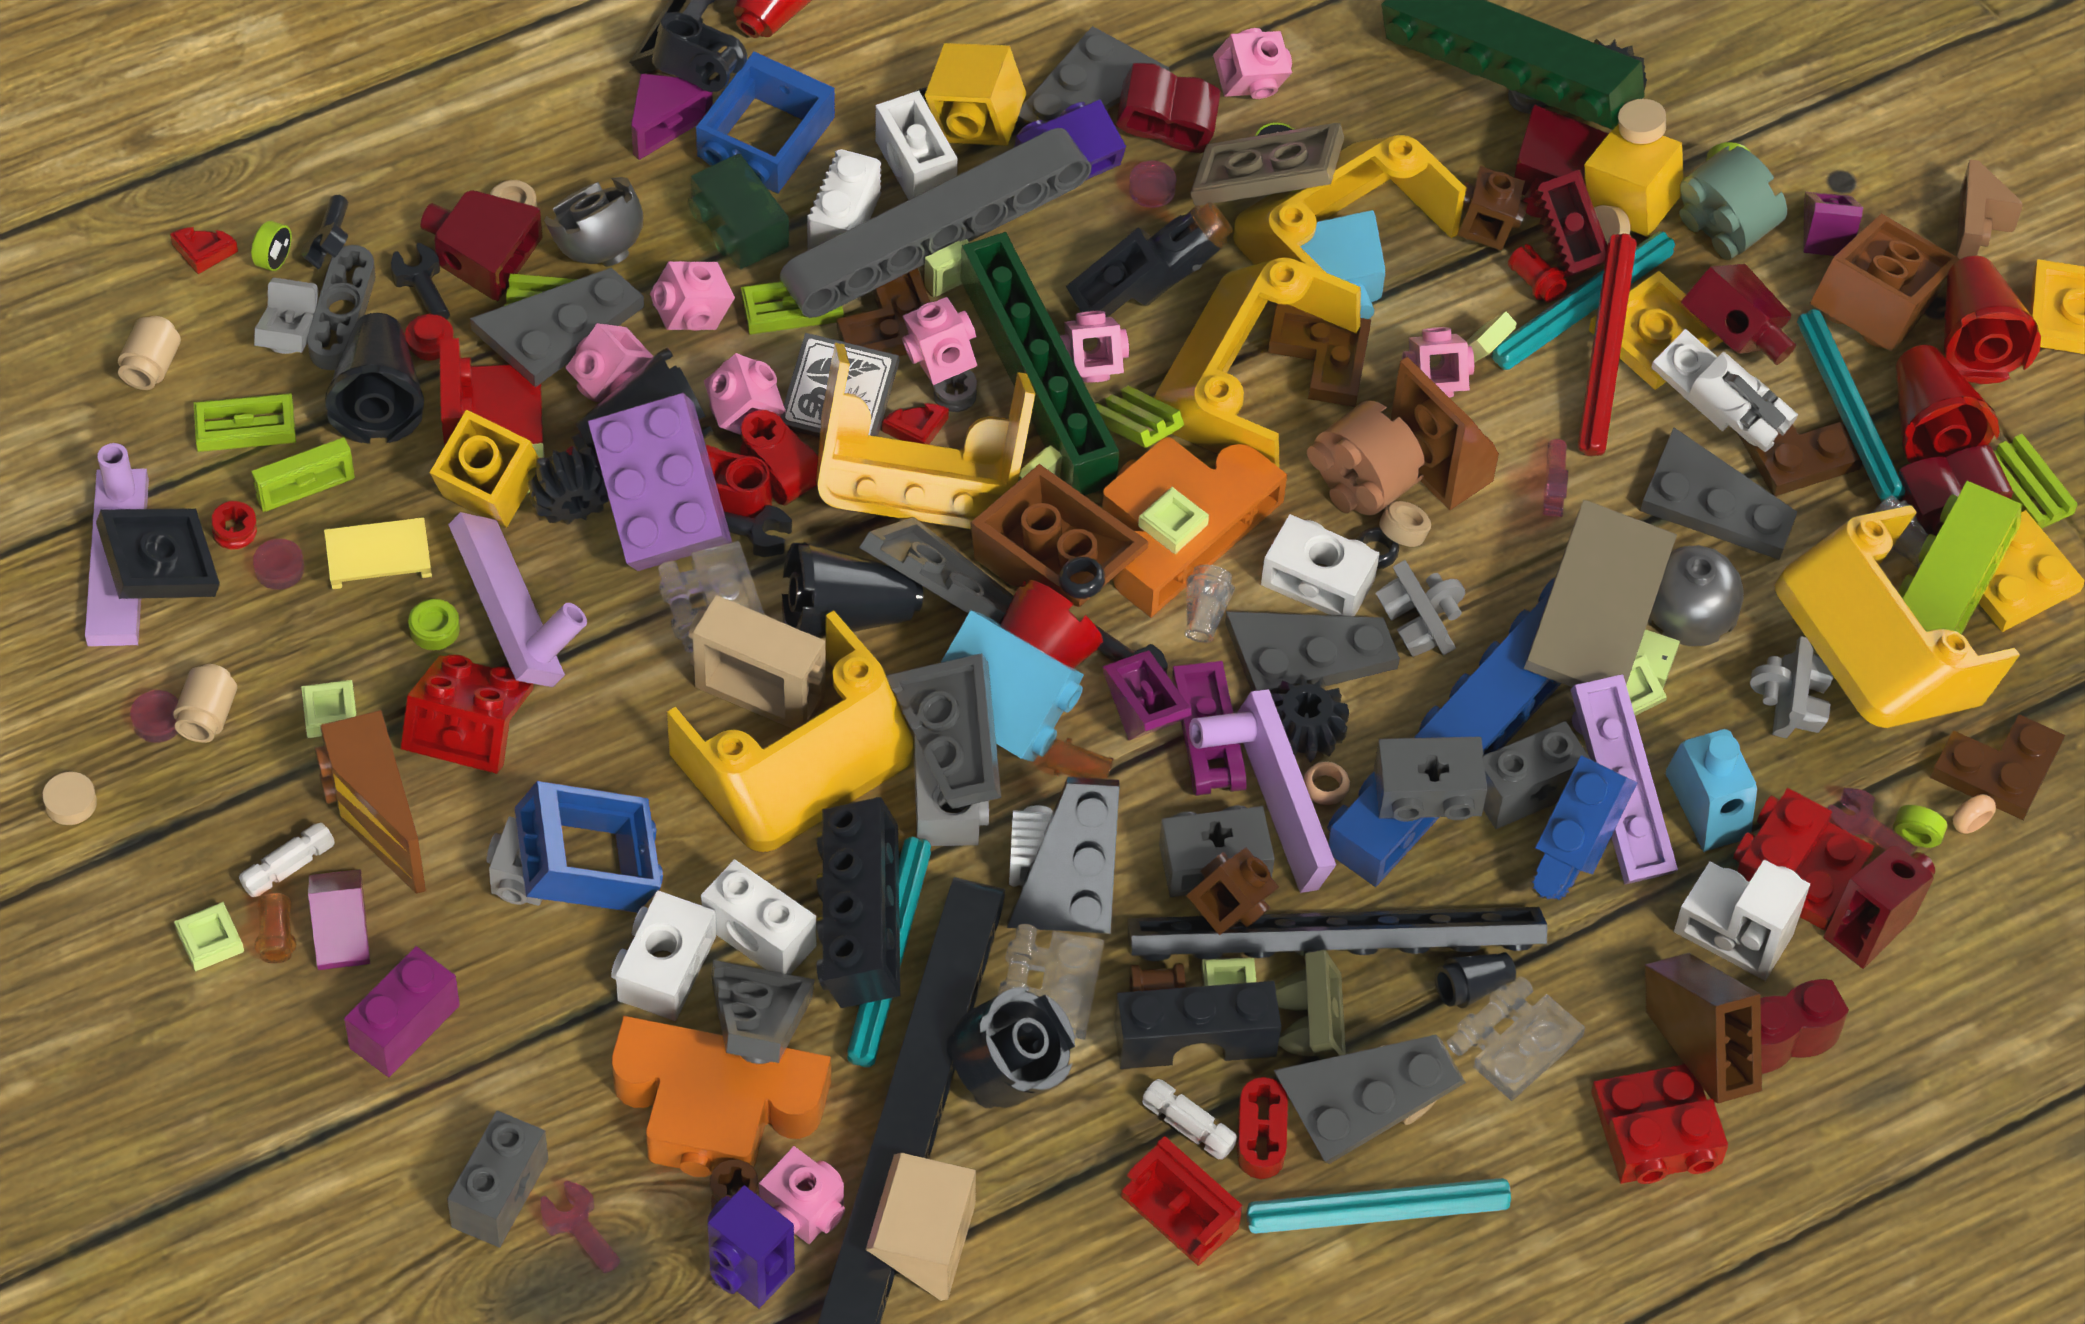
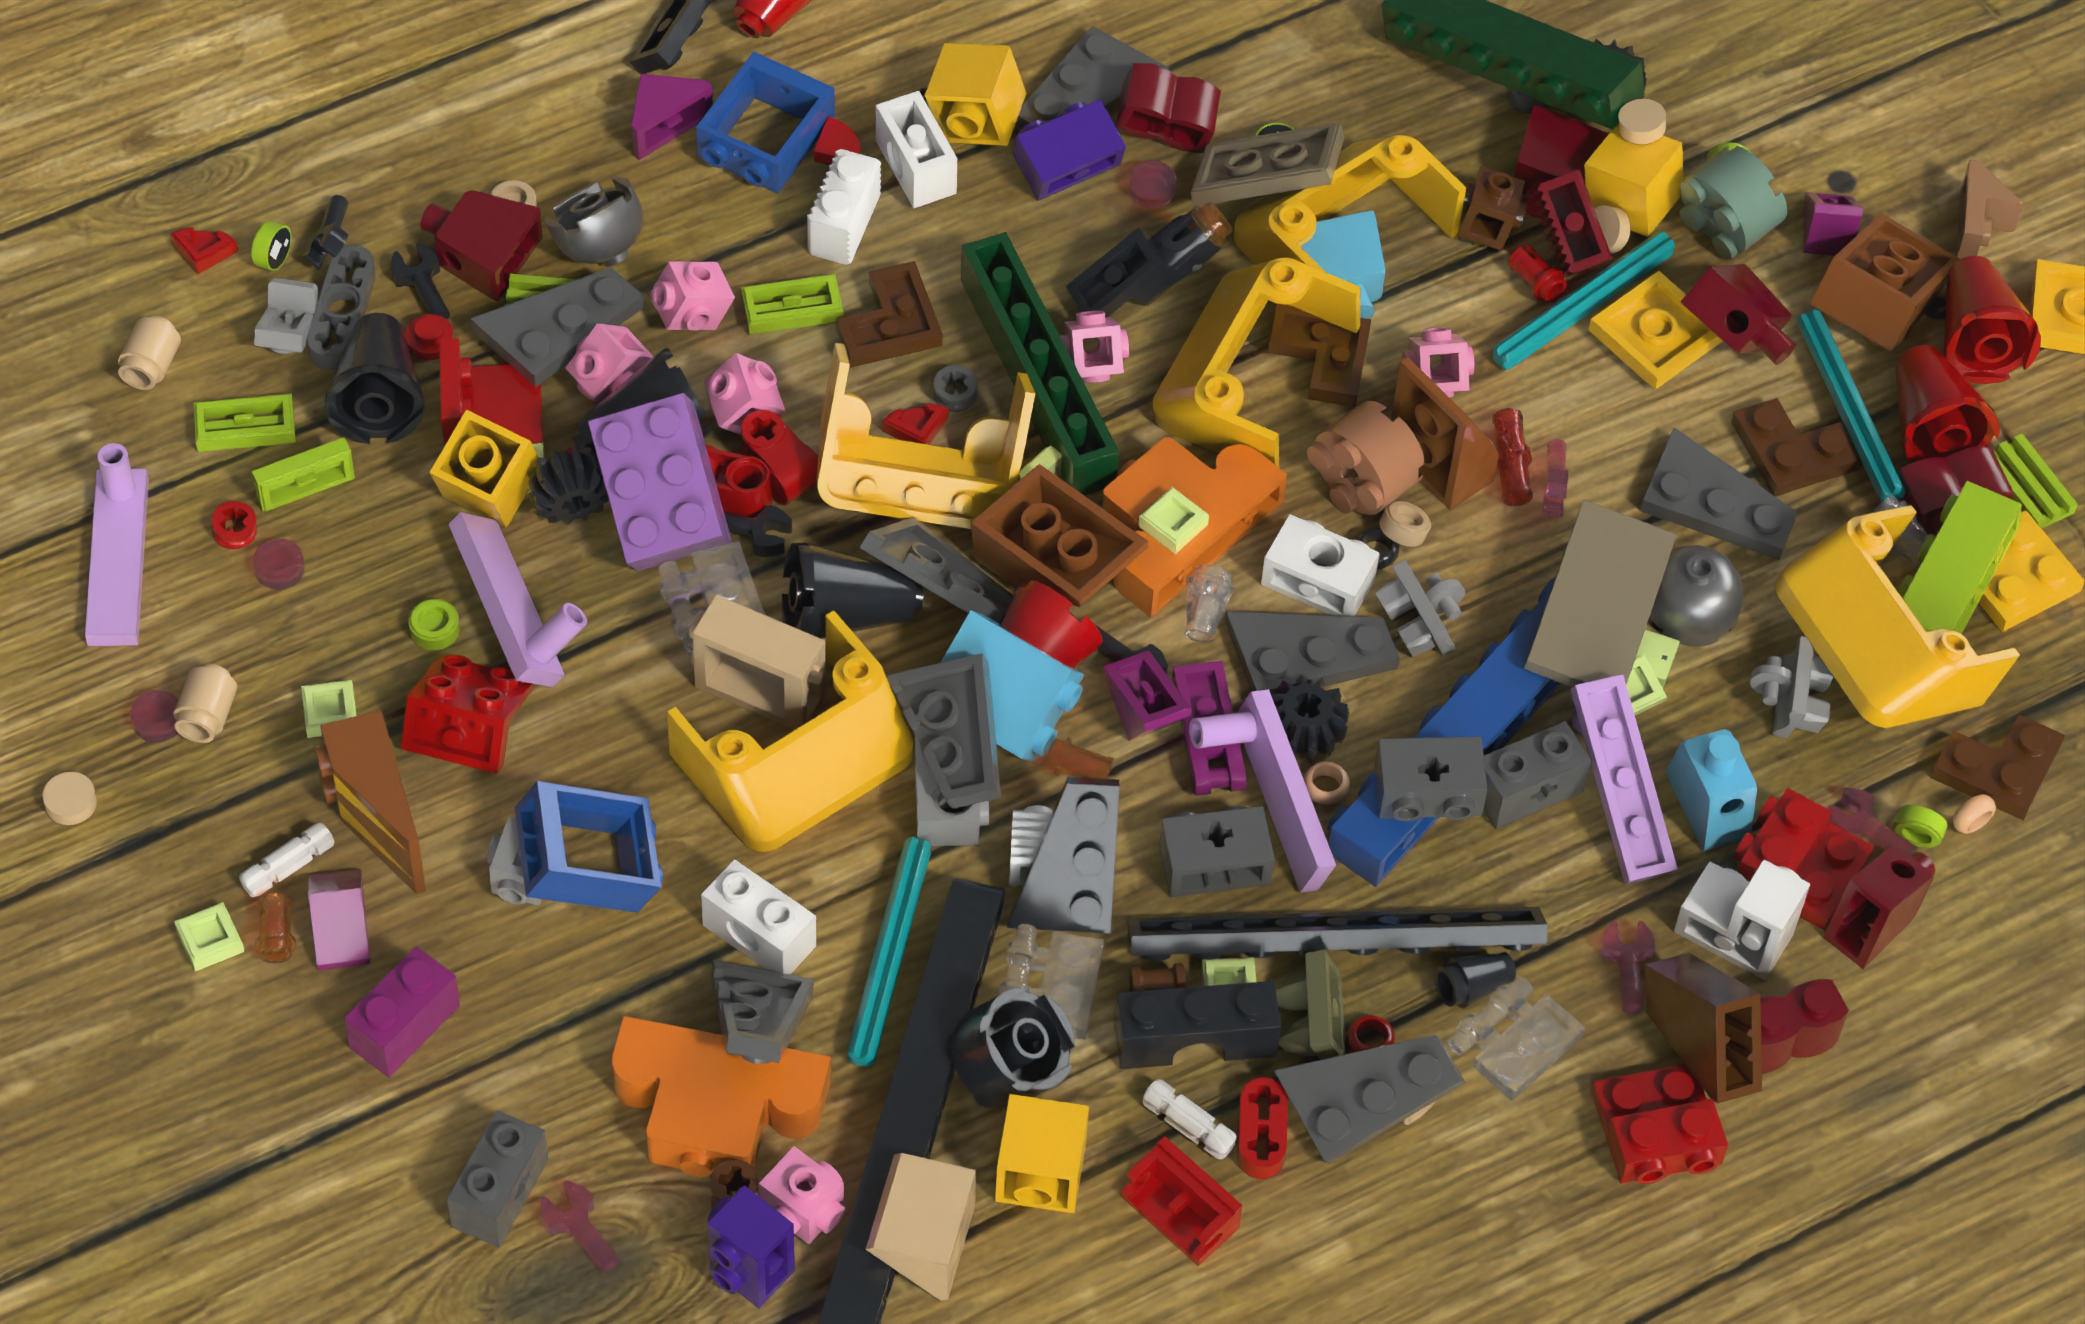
(157, 553): black plate -> none
(377, 550): light yellow hinge -> none
(664, 982): white brick -> none
(691, 52): black piece -> none
(738, 211): clear green brick -> none
(834, 137): none -> red tile
(859, 903): black brick -> none
(868, 377): tile -> none
(933, 220): dark grey beam -> none
(940, 340): bright pink brick -> none
(943, 269): yellowish green tile -> none
(1041, 1153): none -> yellow head
(1082, 564): black piece -> none
(1144, 412): lime tile -> none
(1233, 890): reddish brown brick -> none
(1253, 63): bright pink brick -> none
(1369, 1022): none -> red piece
(1378, 1205): axle -> none
(1491, 335): yellowish green tile -> none
(1513, 457): none -> clear red pin
(1580, 826): blue hinge -> none
(1607, 345): red axle -> none
(1629, 962): none -> clear pink bar
(1724, 391): white plate -> none

